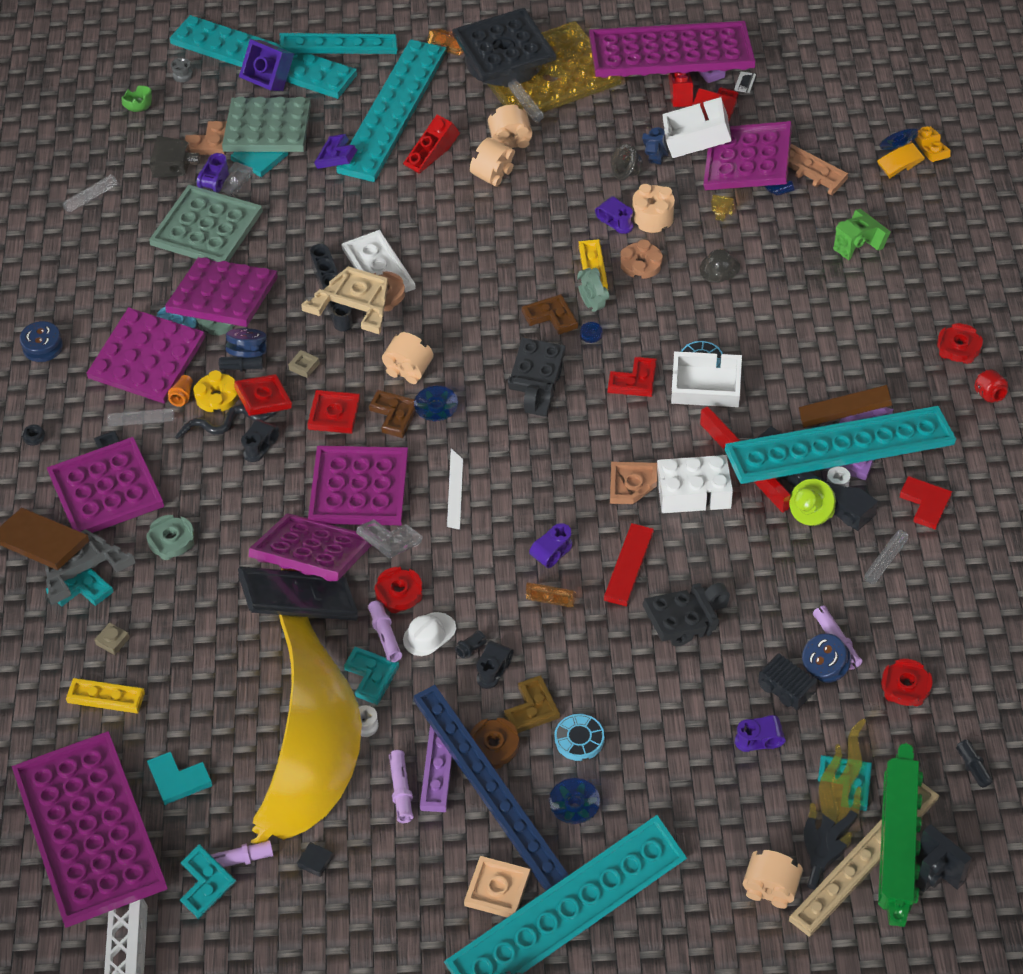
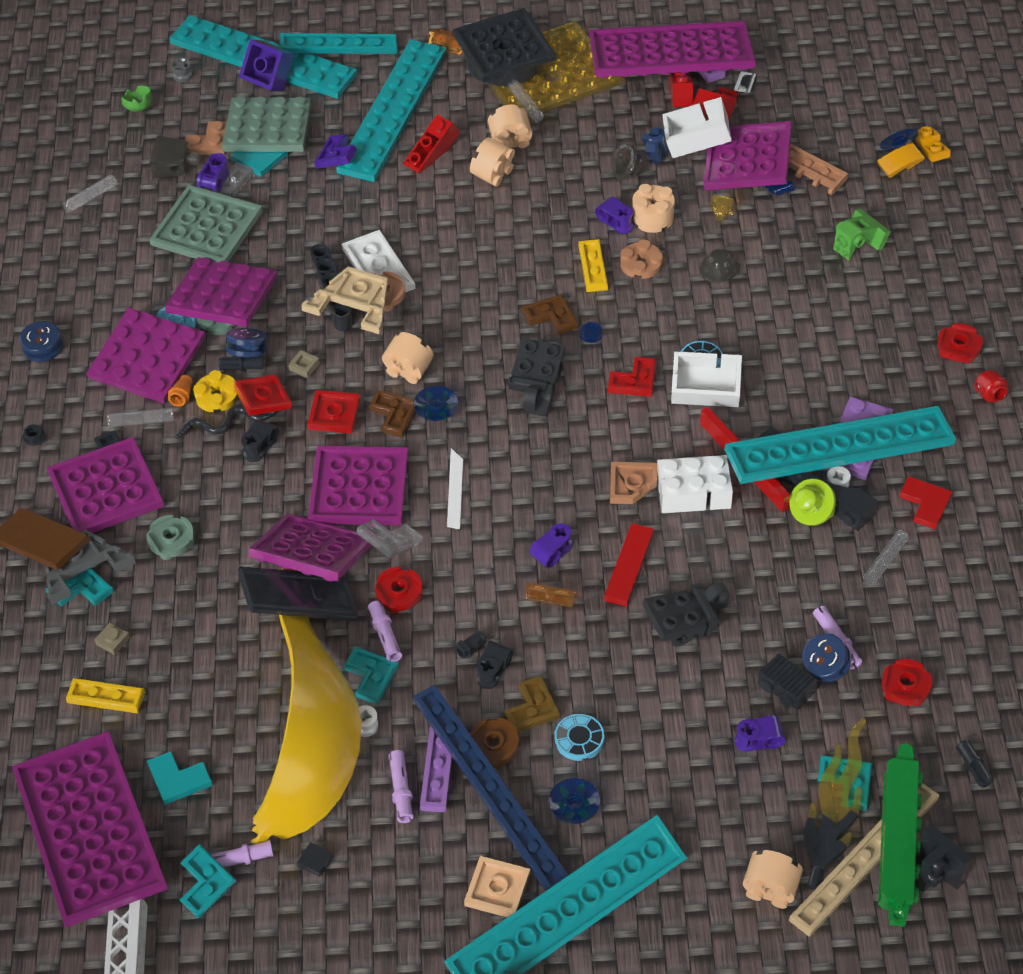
(428, 633): white piece -> none
(592, 290): sand green plate -> none
(845, 406): reddish brown tile -> none

